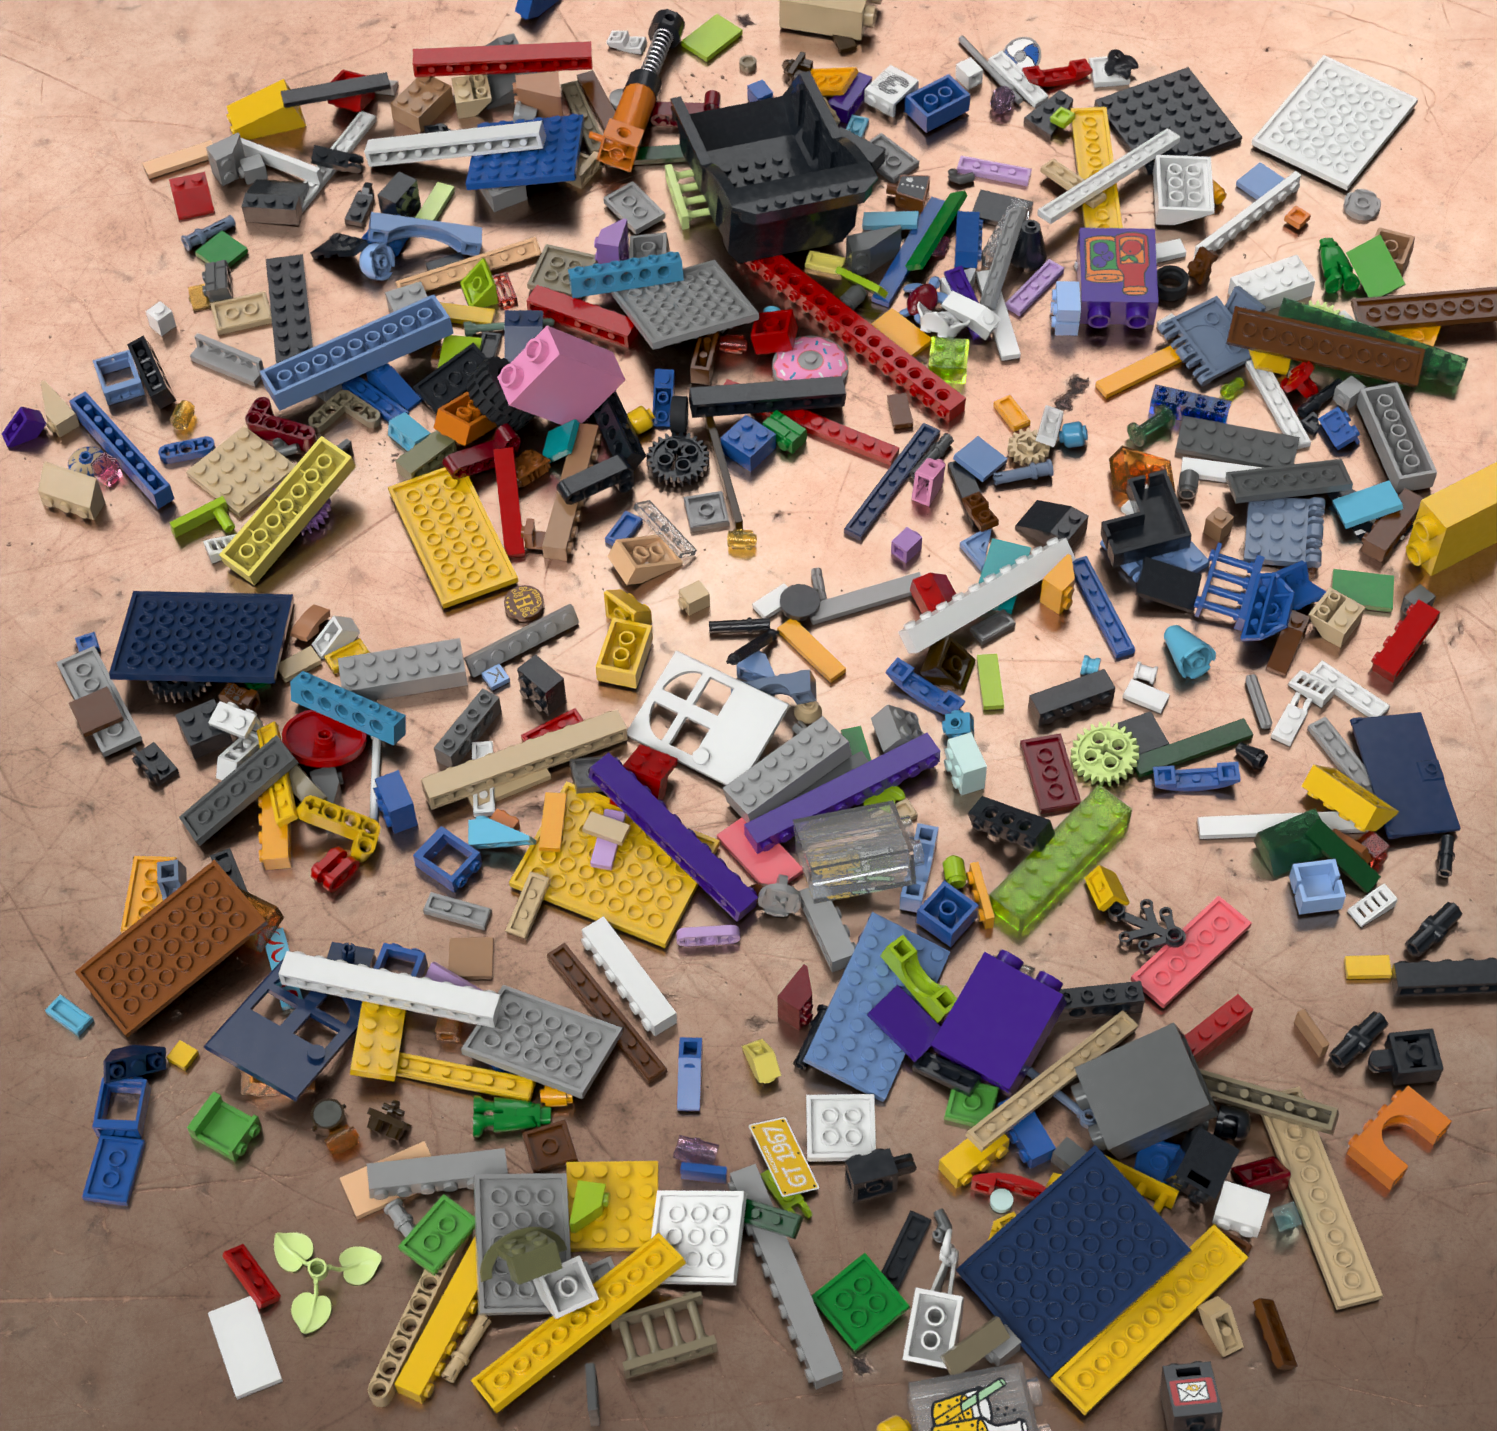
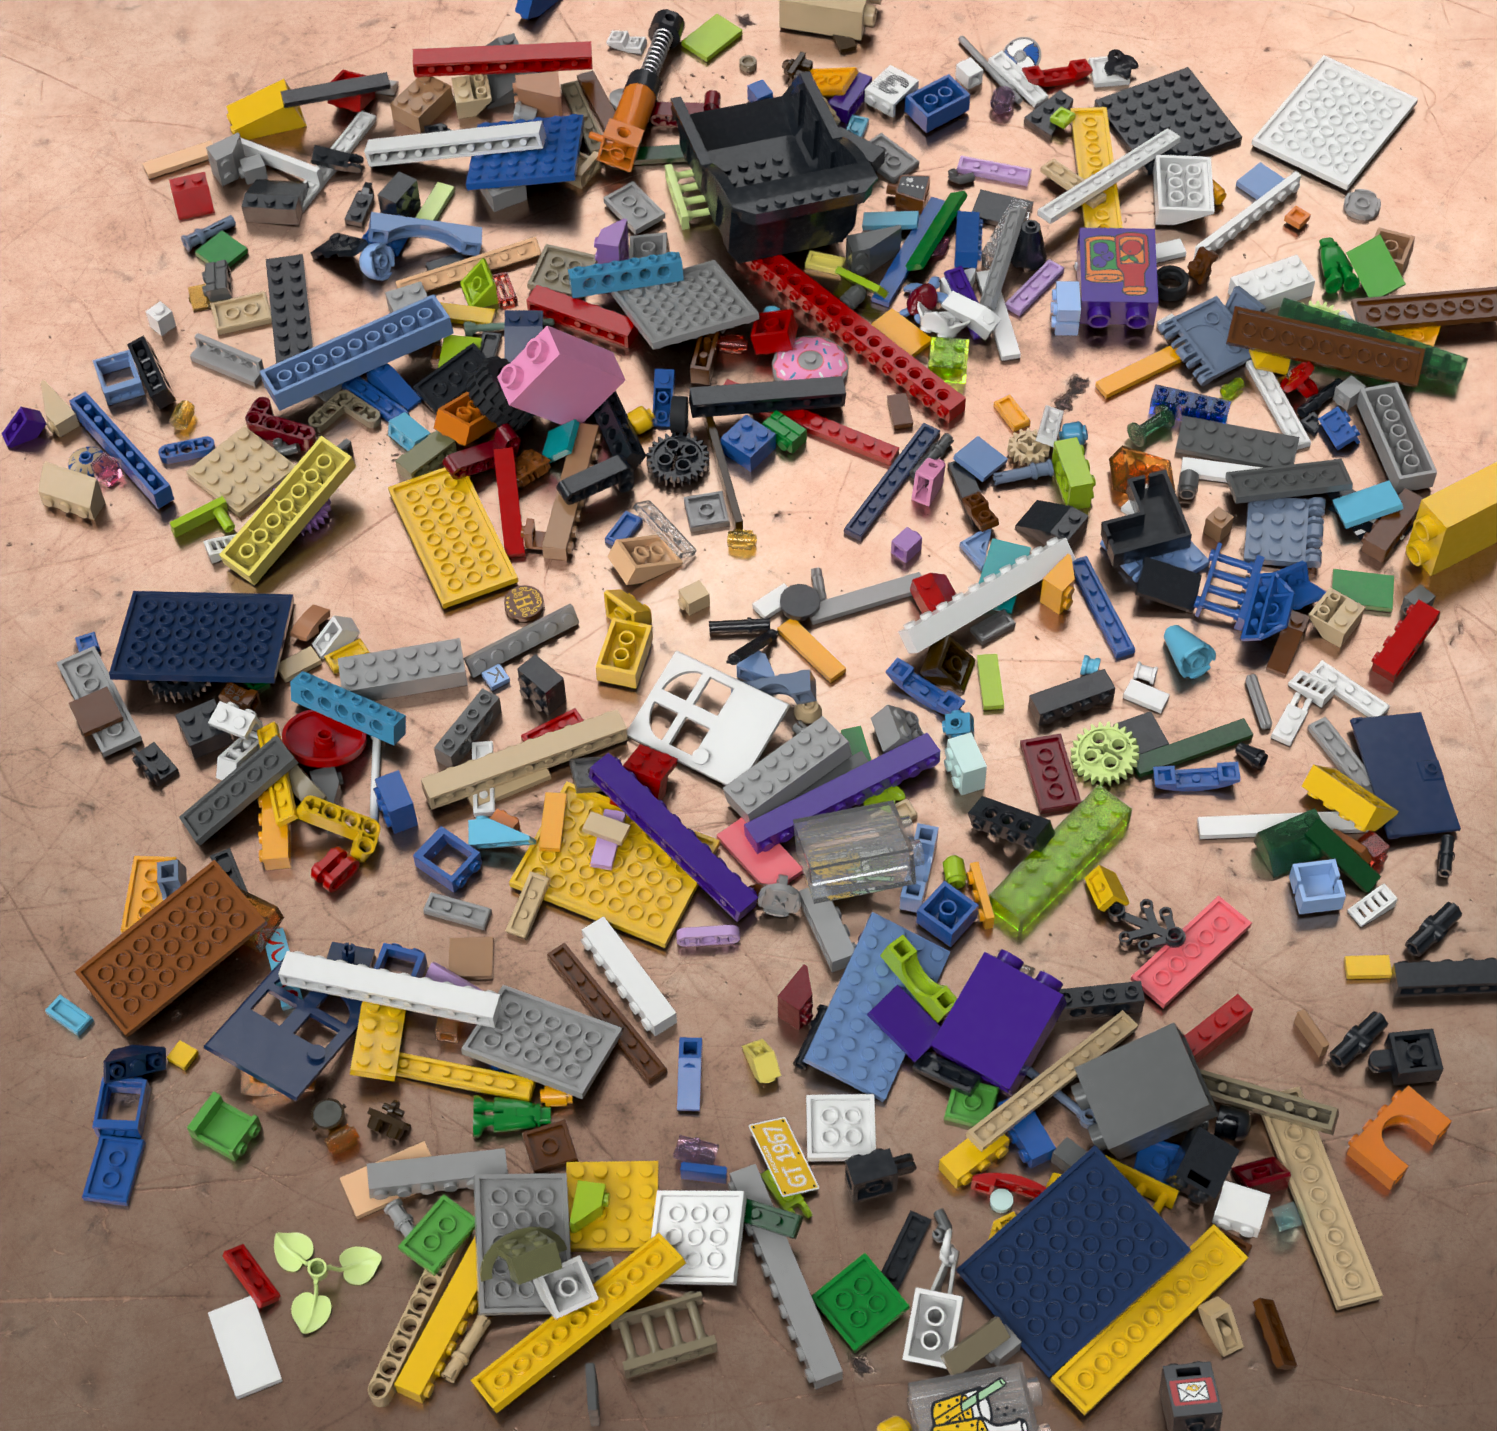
(1073, 473): none -> lime brick

